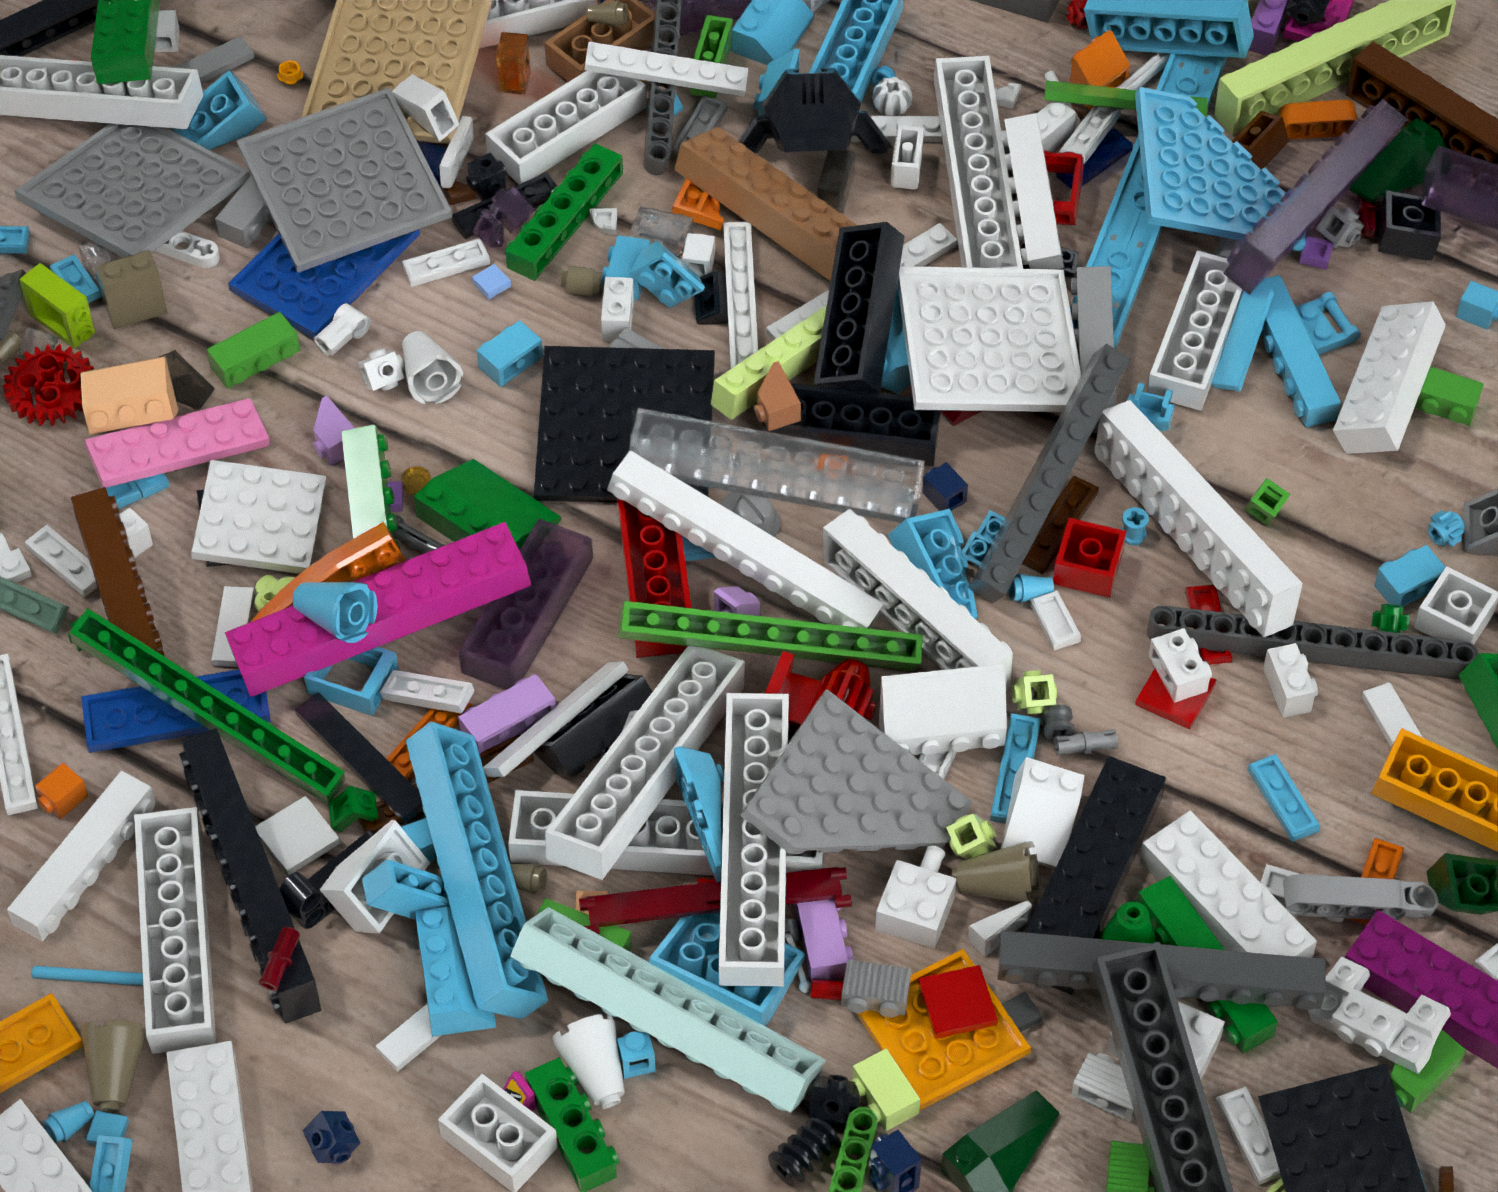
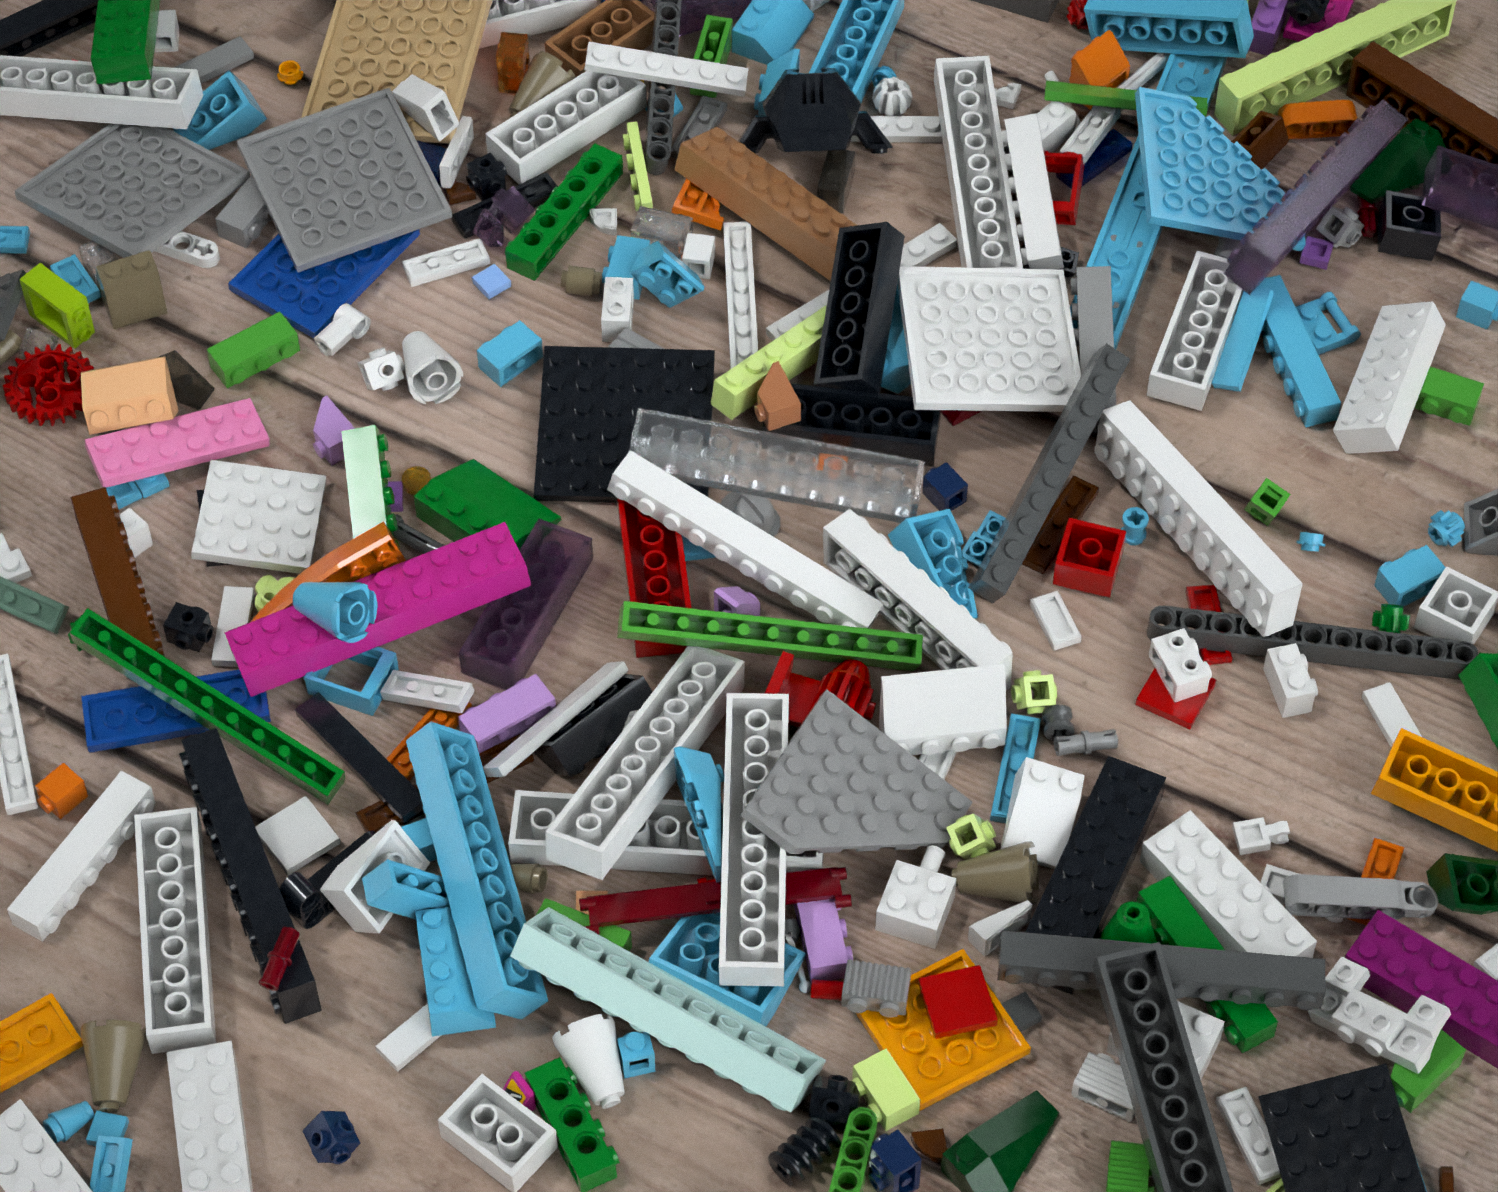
(63, 559): white plate -> none
(87, 975): medium azure bar -> none
(188, 627): none -> black brick
(350, 806): green bracket -> none
(540, 79): none -> dark tan cone
(608, 13): dark tan cone -> none
(636, 162): none -> yellowish green plate
(712, 301): black slope -> none
(907, 157): white brick -> none
(930, 1143): none -> reddish brown tile
(1029, 587): medium azure cone -> none
(1154, 407): medium azure piece -> none
(1255, 836): none -> white plate
(1283, 797): medium azure tile -> none
(1310, 541): none -> medium azure plate

